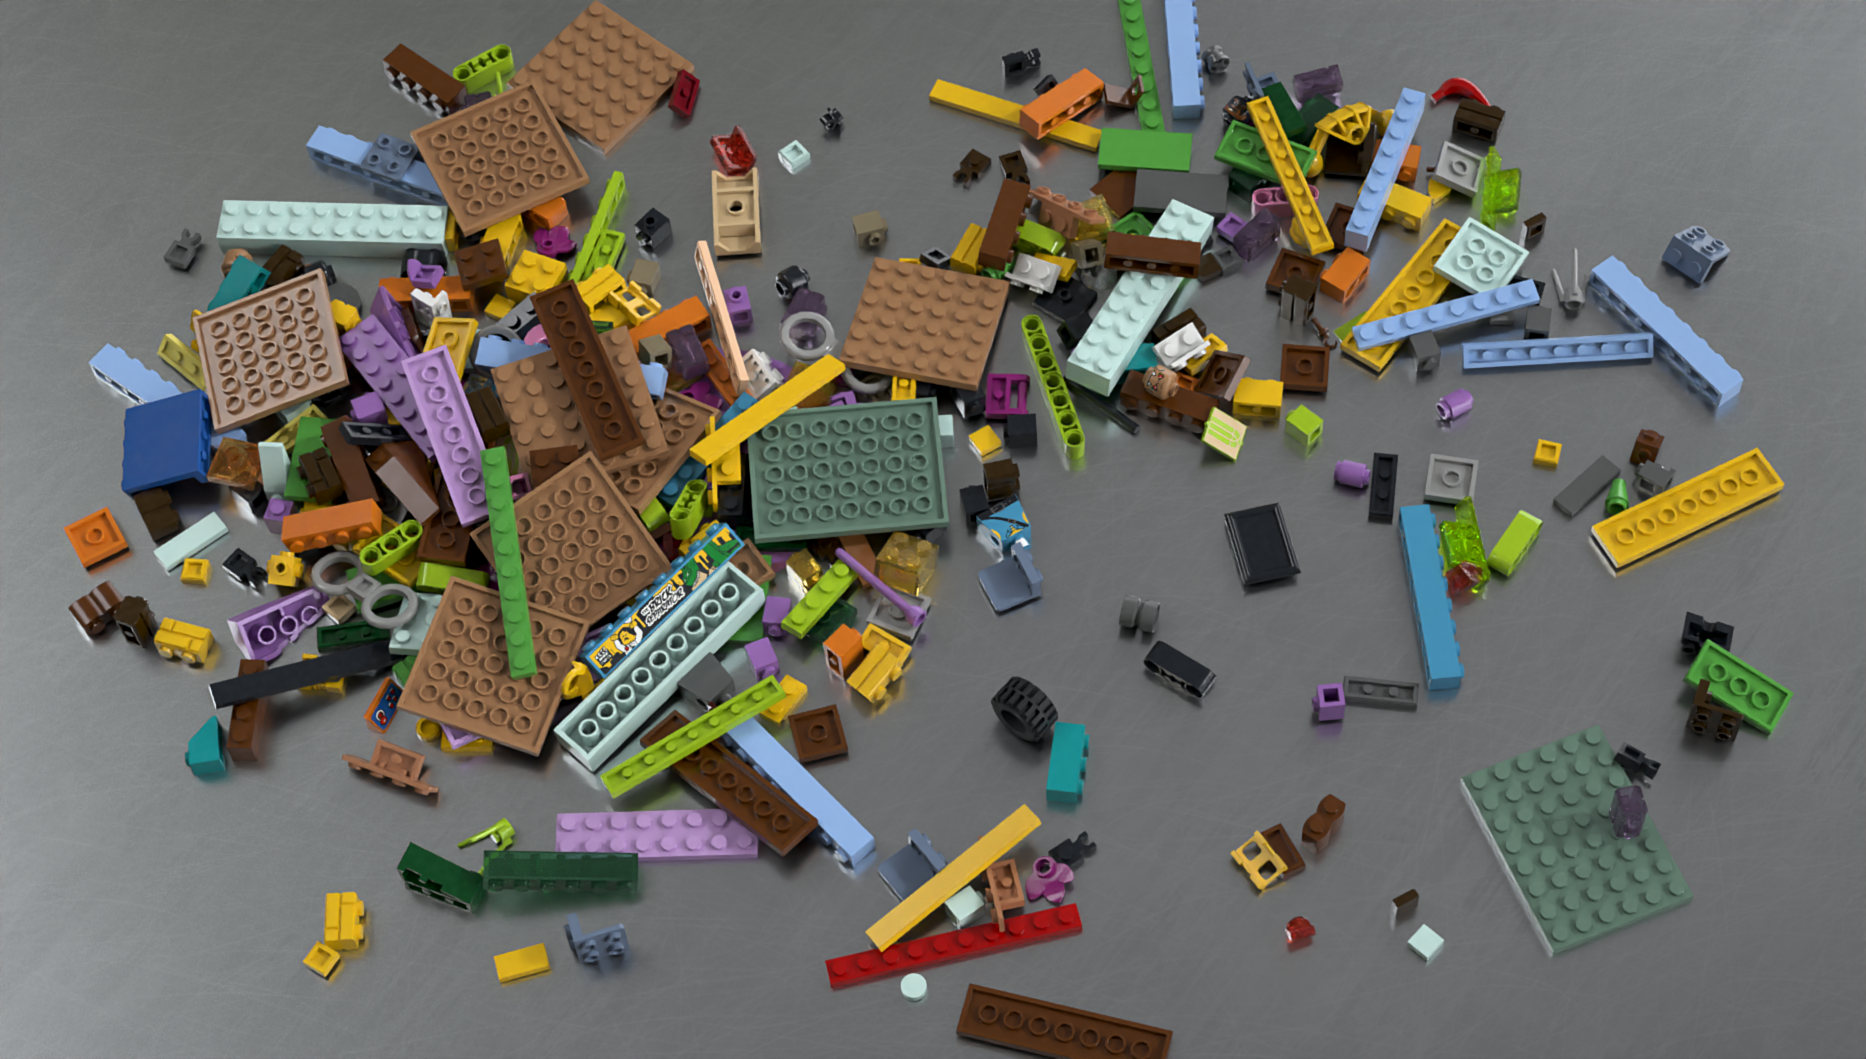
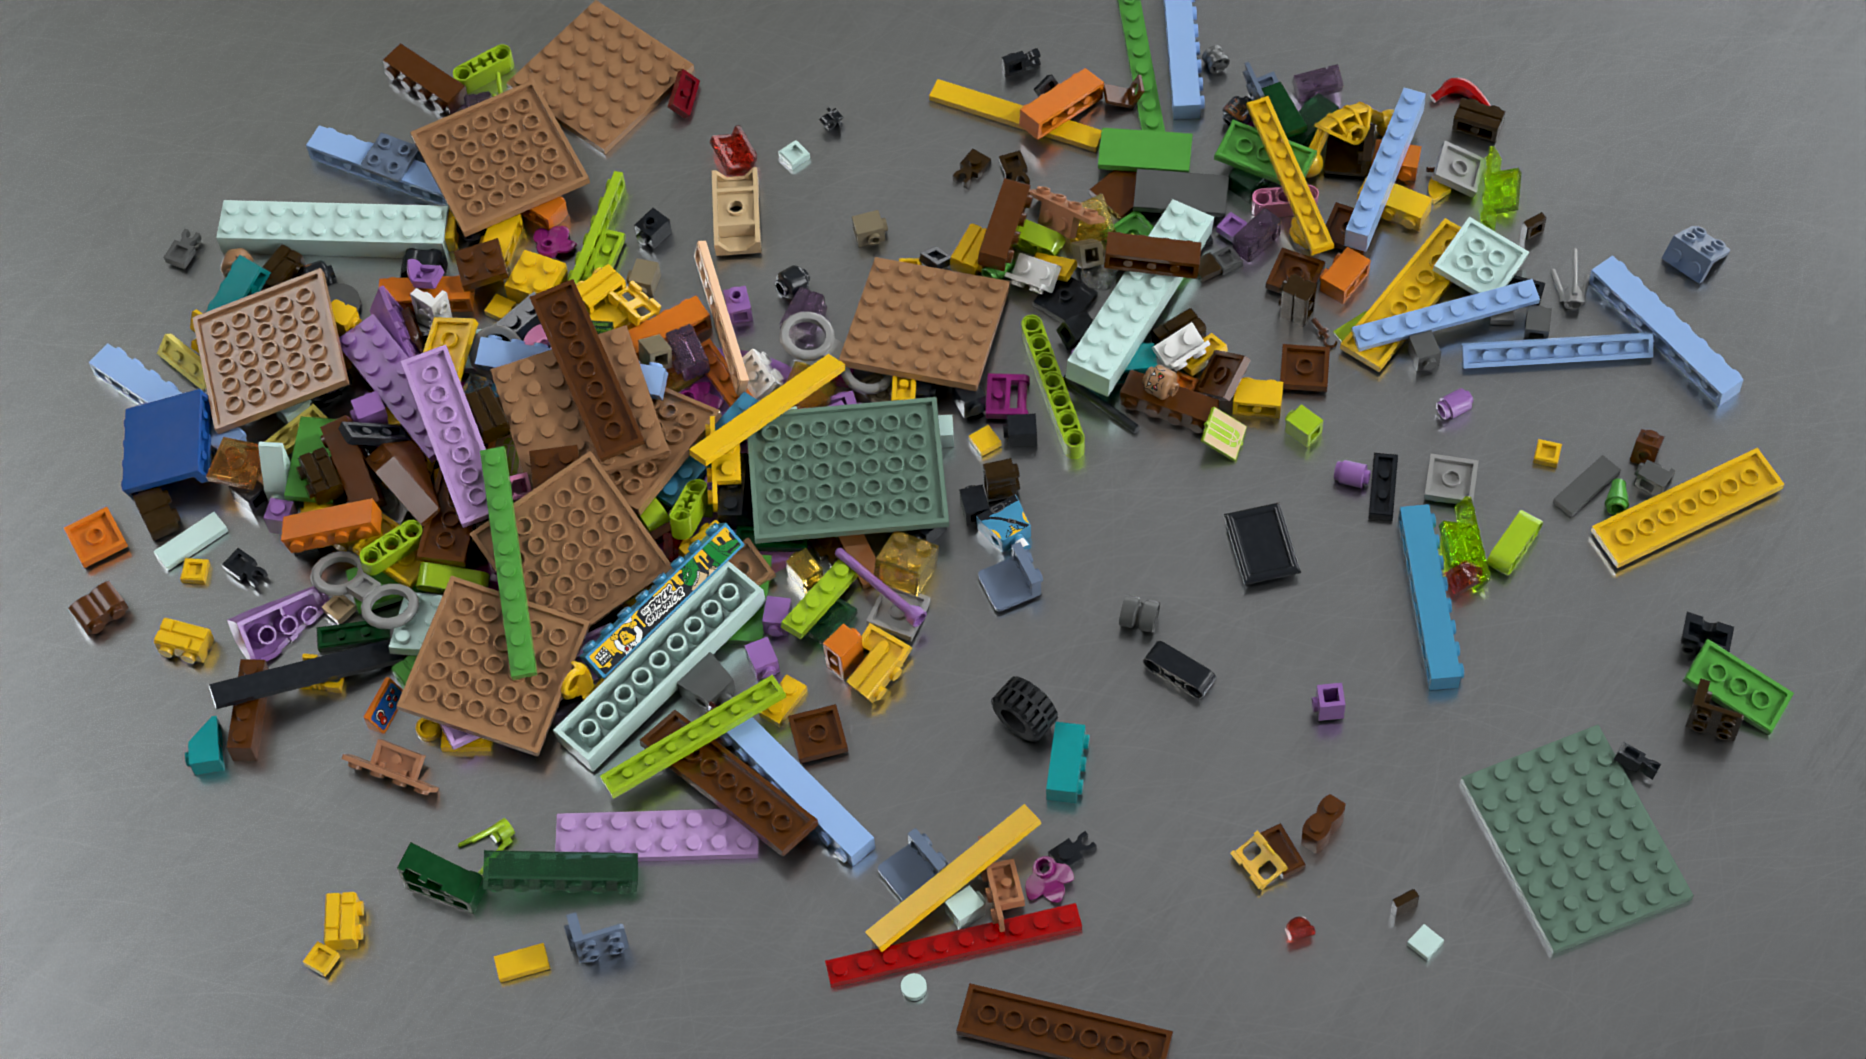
(136, 621): dark brown brick -> none
(284, 569): yellow brick -> none
(1380, 692): dark grey tile -> none
(1628, 812): clear purple brick -> none

